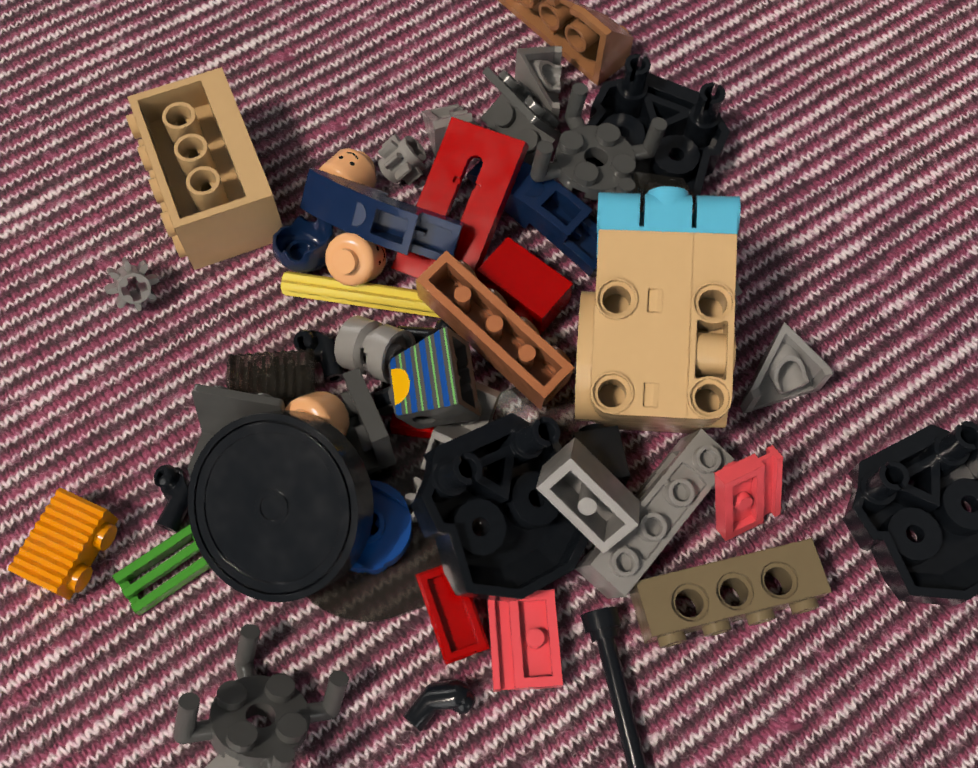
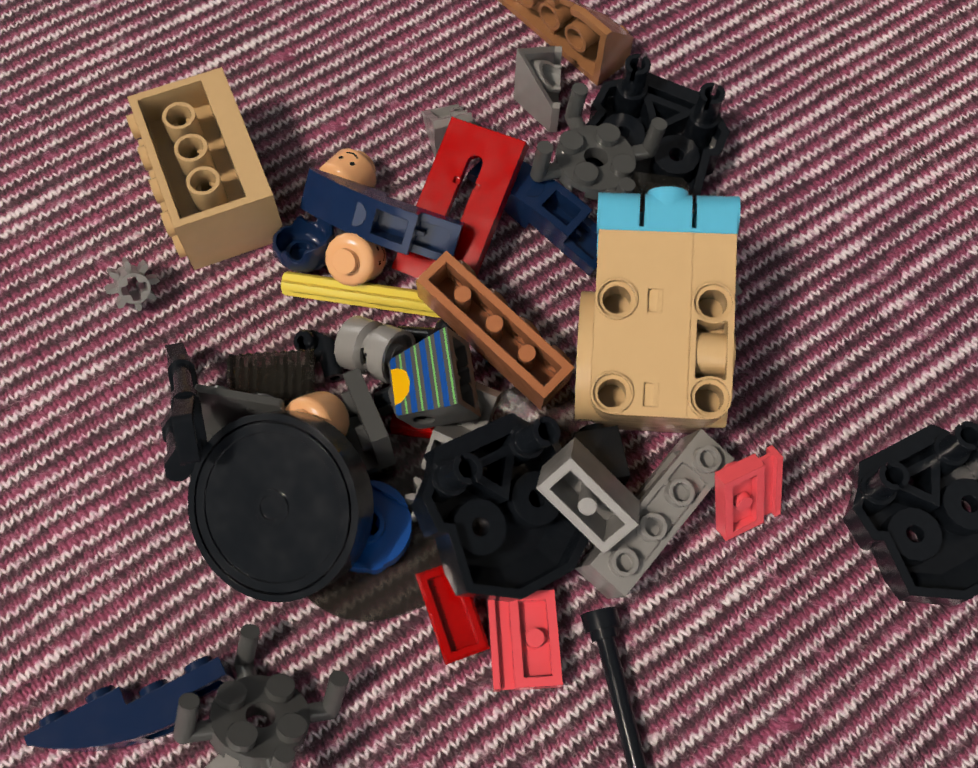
(65, 544): light orange brick -> none
(119, 720): none -> dark blue slope
(151, 558): bright green tile -> none
(175, 488): black arm -> none
(184, 424): none -> black bar
(402, 159): light grey gear -> none
(440, 696): black arm -> none
(519, 114): dark grey bracket -> none
(526, 283): red brick -> none
(785, 372): light grey slope -> none
(792, 564): dark tan brick -> none

